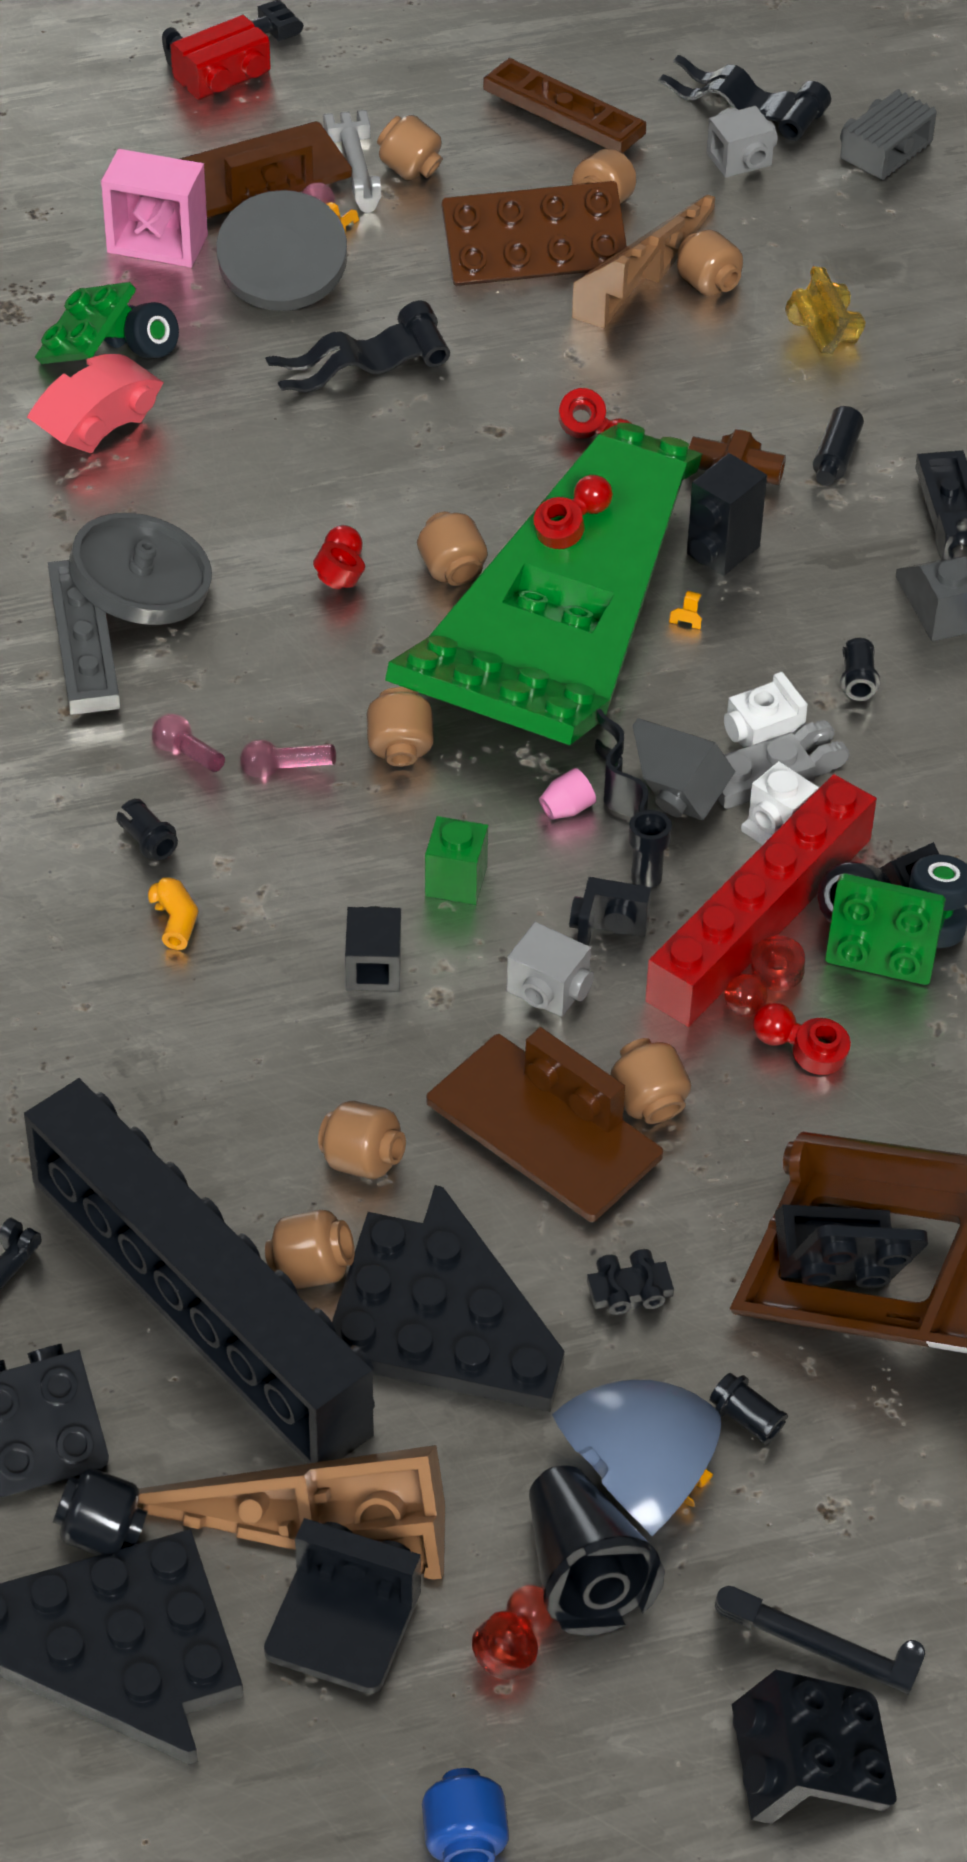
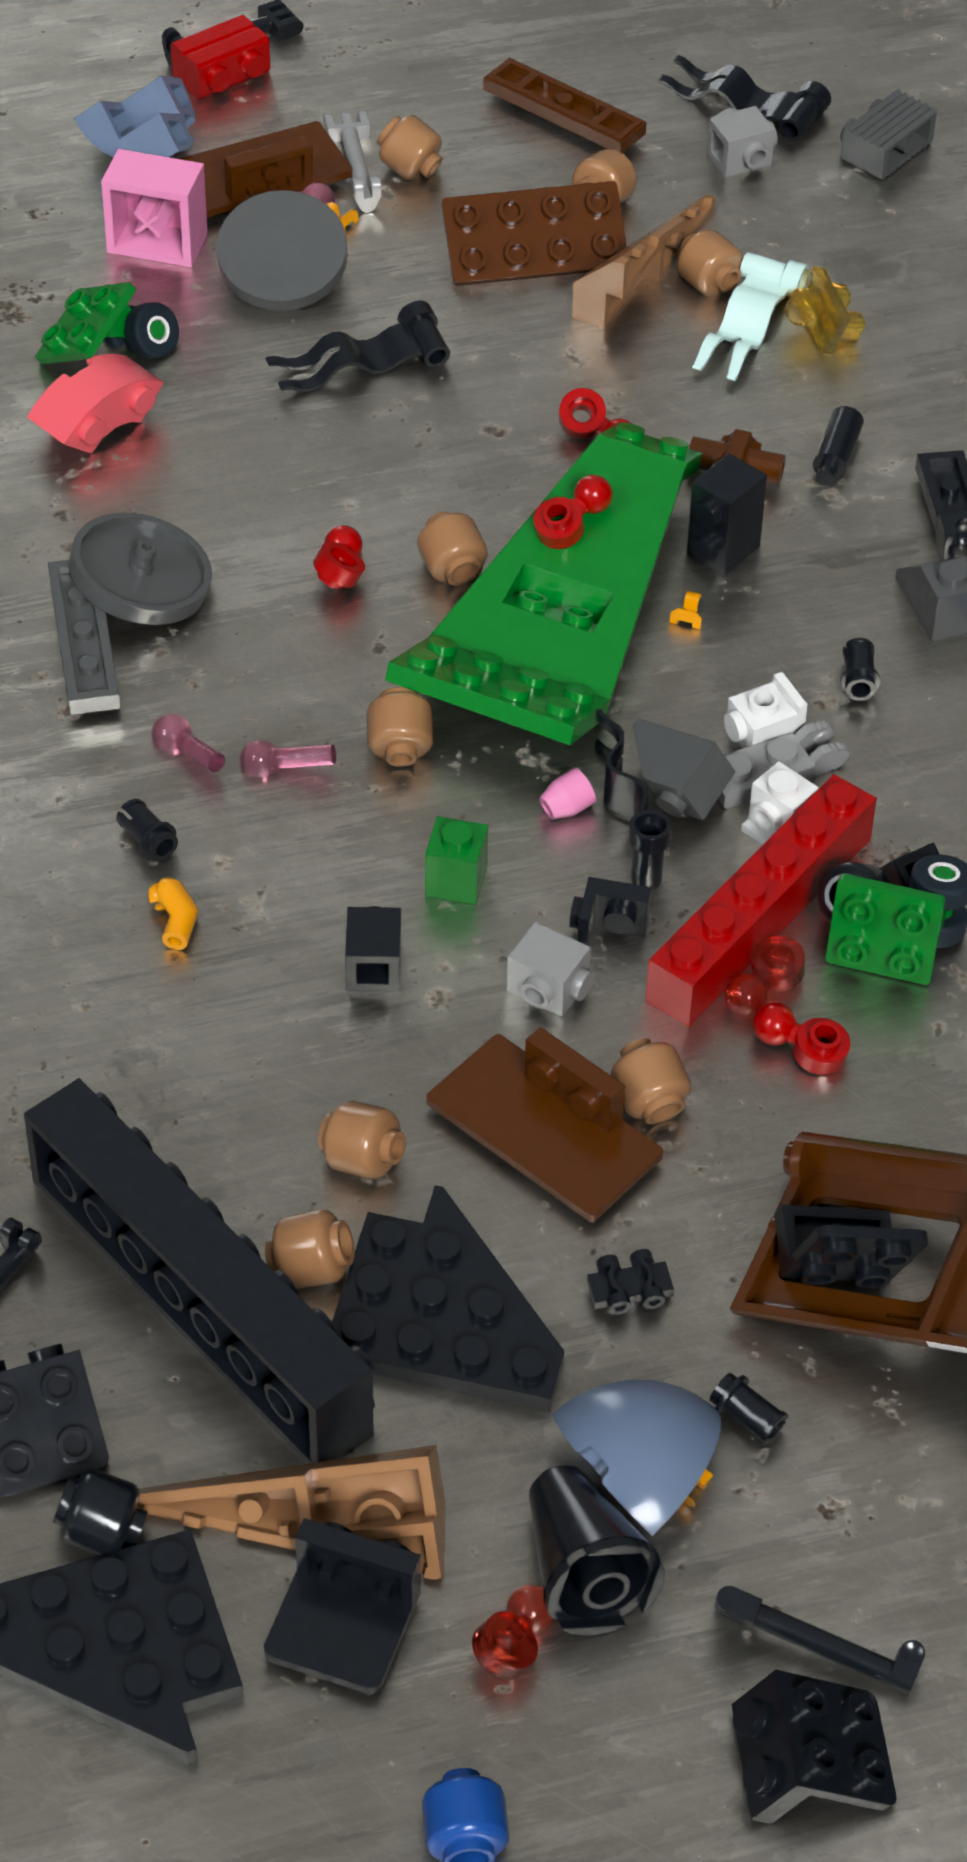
(146, 122): none -> sand blue brick
(752, 306): none -> light aqua flag

